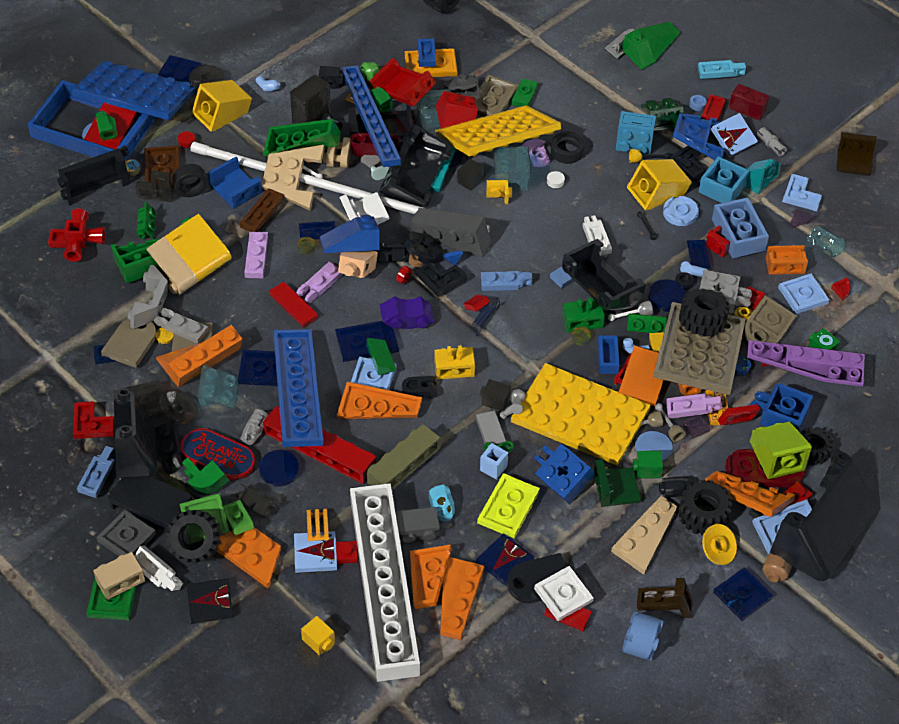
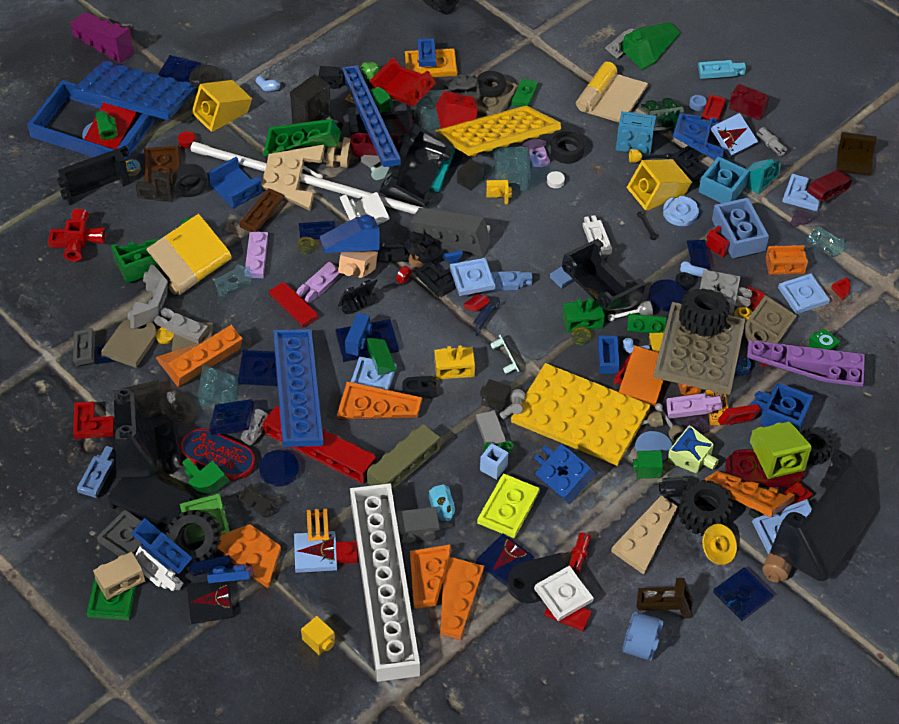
(83, 347): none -> dark grey plate
(103, 36): none -> magenta wedge
(146, 221): green hinge -> none
(161, 545): none -> blue panel
(206, 566): none -> clear blue tile
(231, 417): none -> clear blue tile
(238, 517): bright green plate -> none
(238, 572): none -> blue plate
(240, 272): none -> clear light blue piece
(357, 334): none -> blue piece
(361, 295): none -> black hinge
(407, 313): dark purple brick -> none
(472, 276): none -> light blue tile
(495, 77): none -> black tyre
(511, 367): none -> light aqua piece
(579, 552): none -> red pin
(610, 93): none -> tan door
(615, 485): dark green bracket -> none
(692, 451): none -> yellowish green torso
(829, 186): none -> dark red beam

